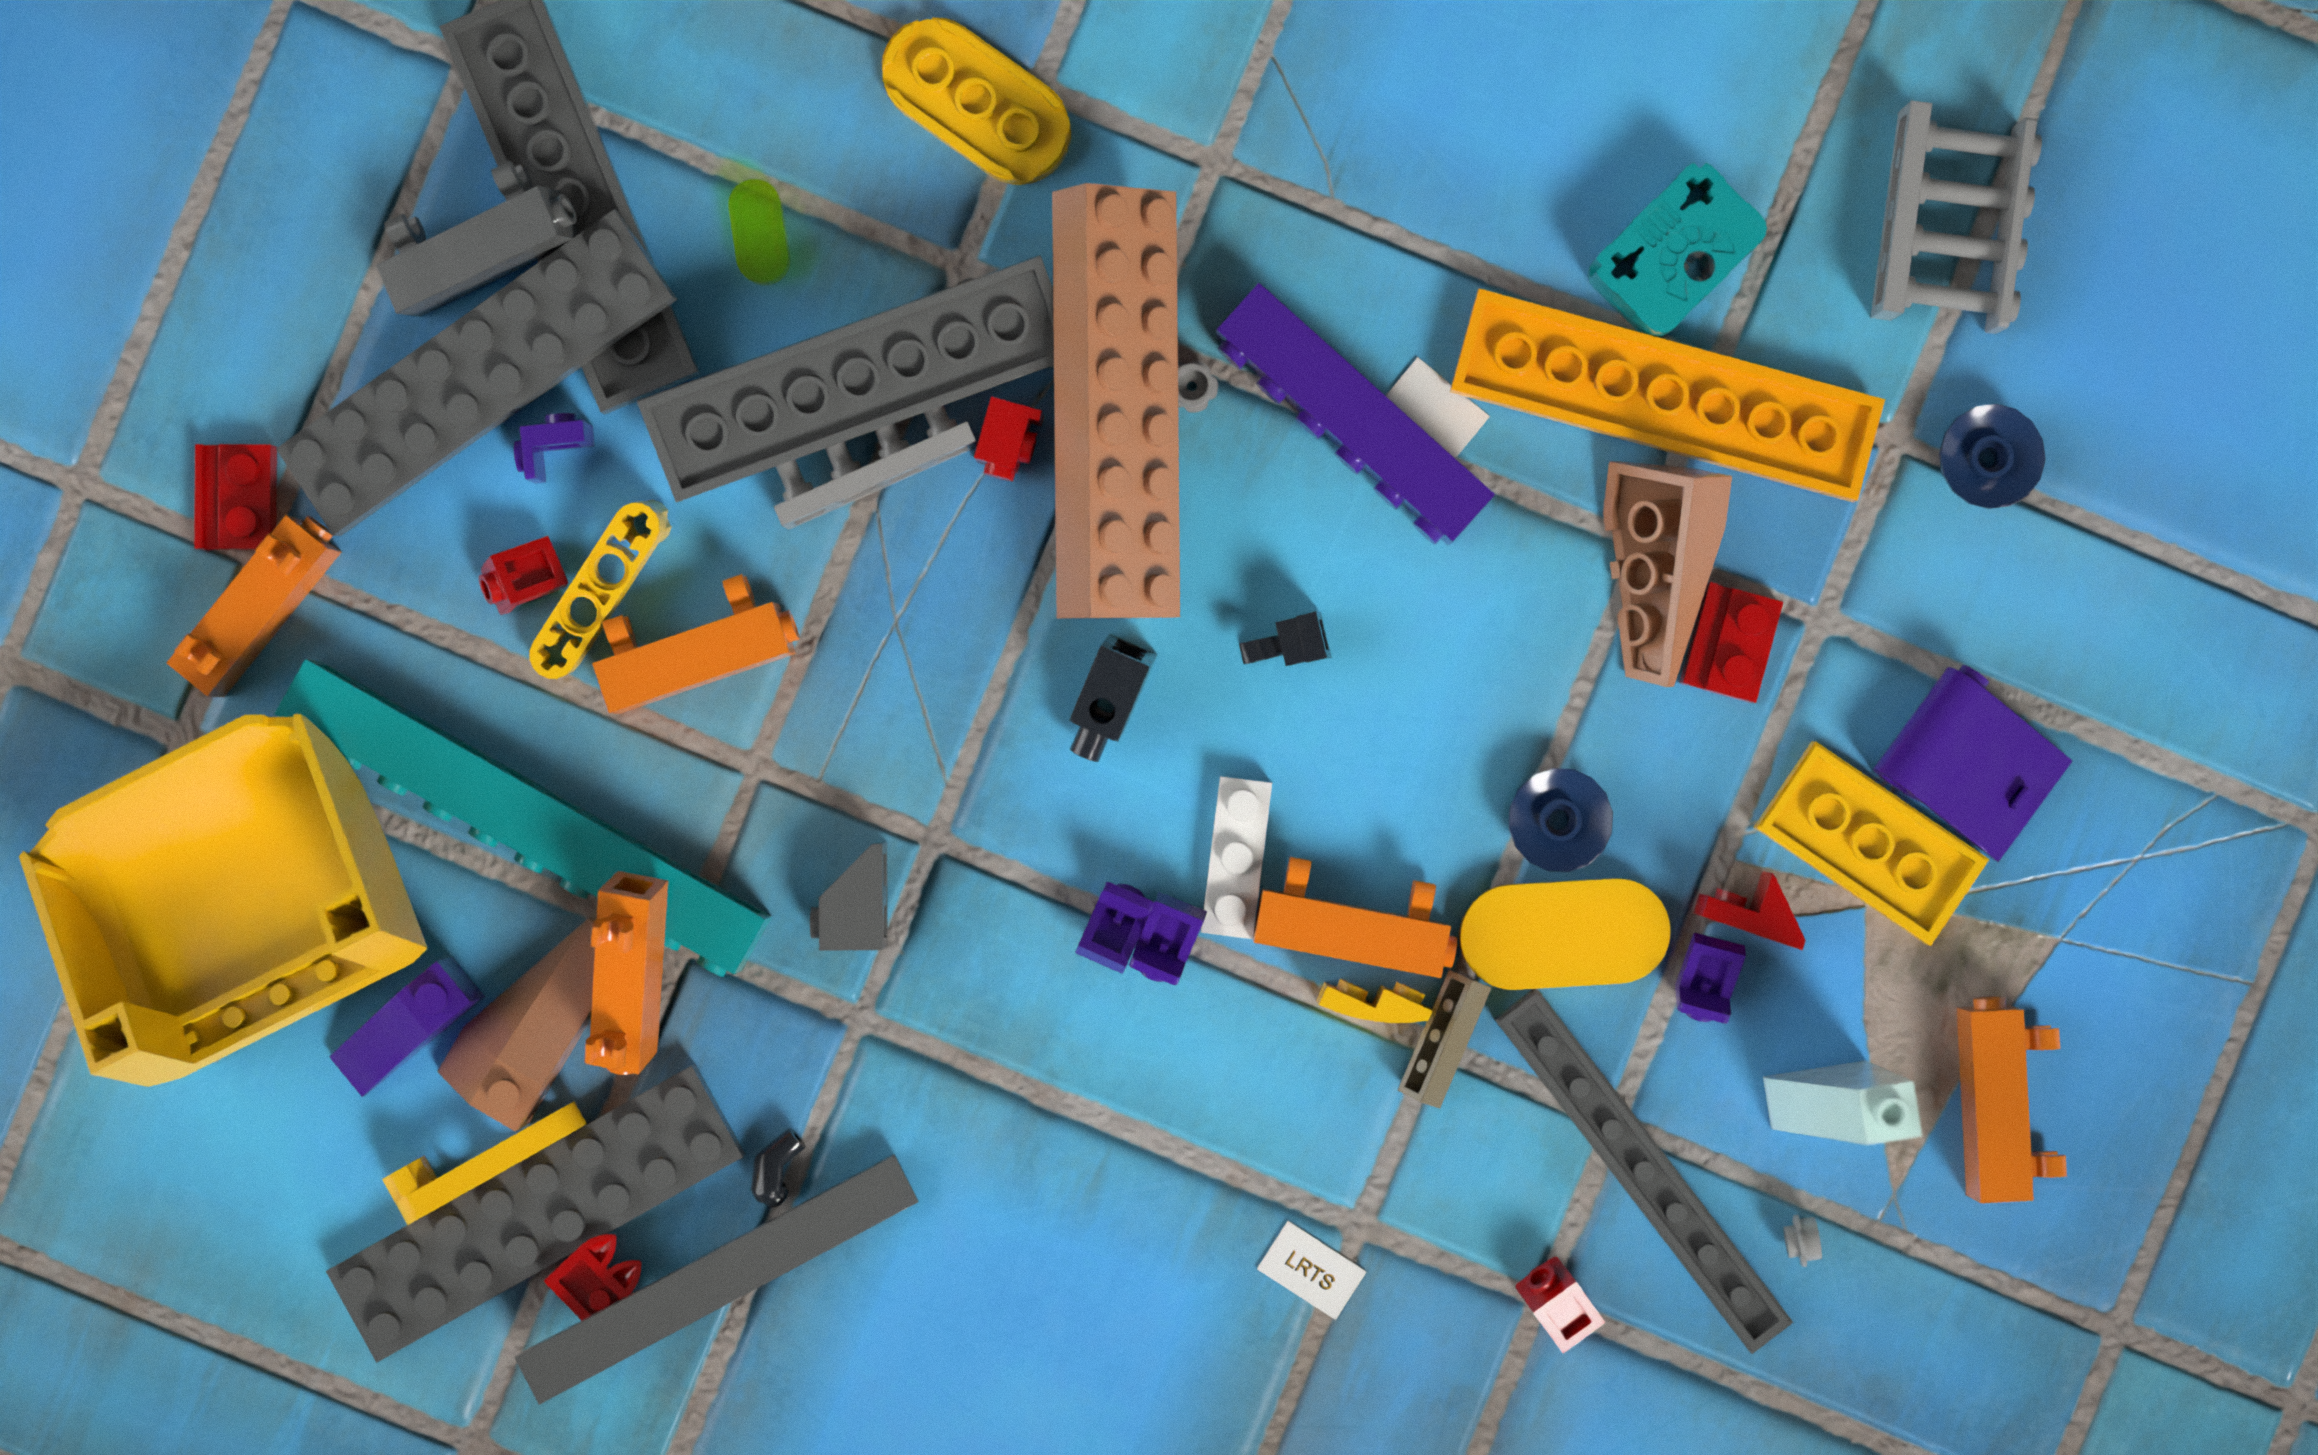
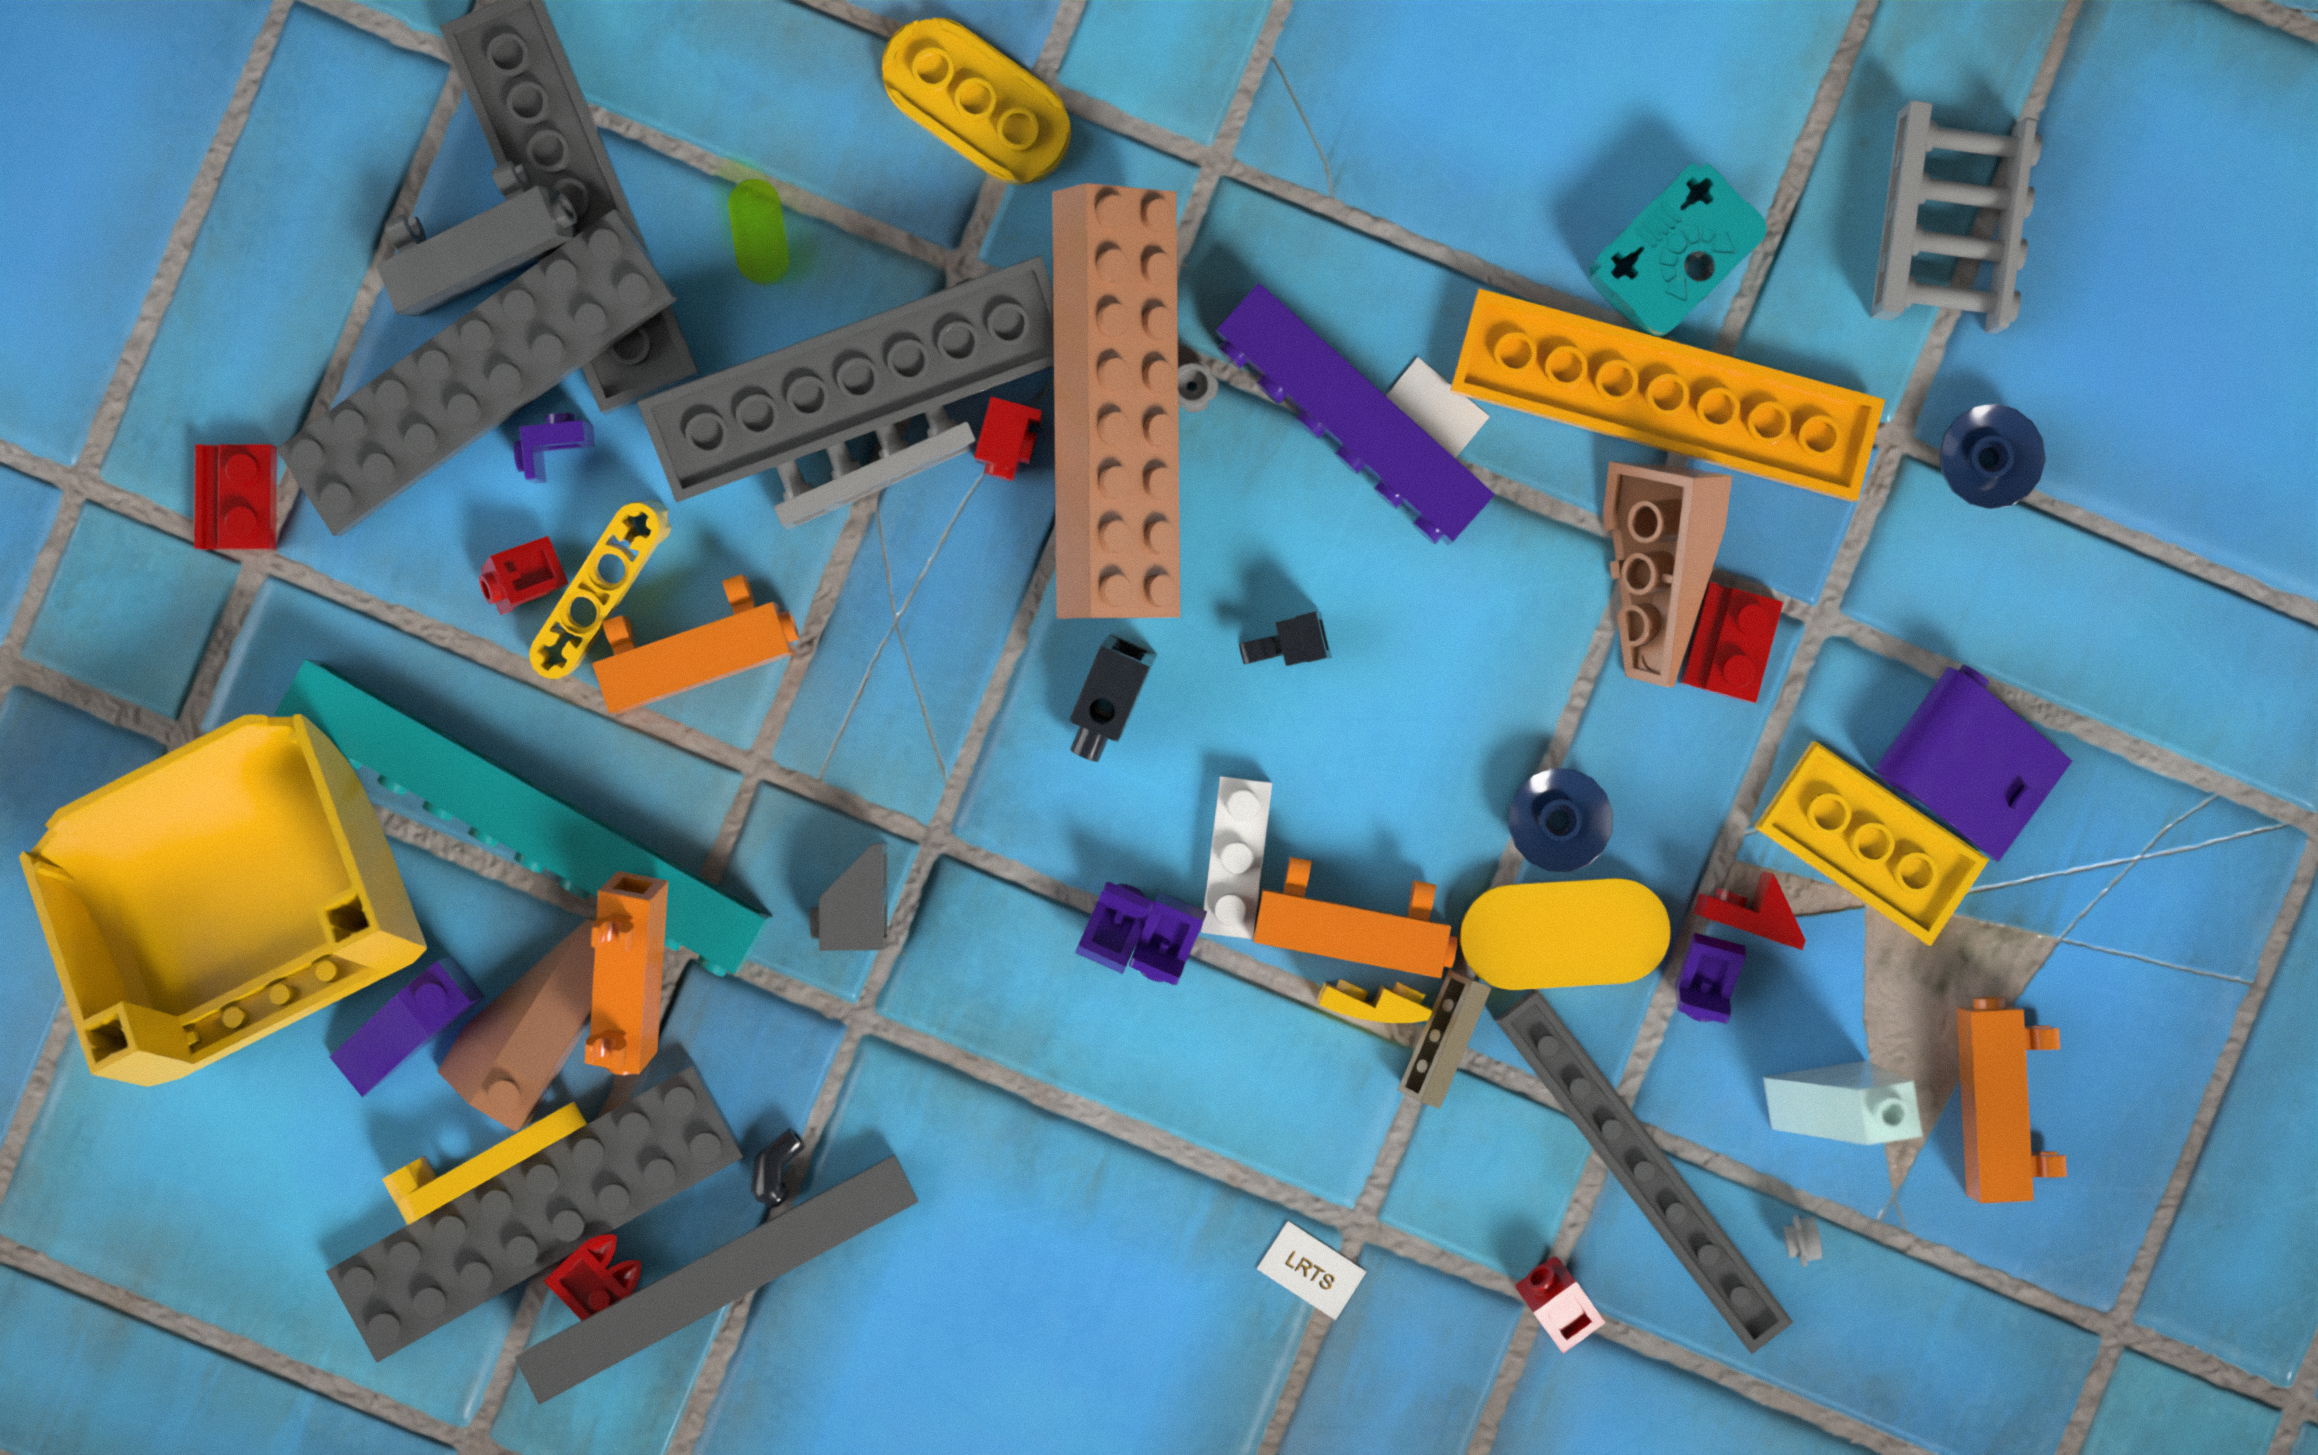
(255, 605): orange brick -> none

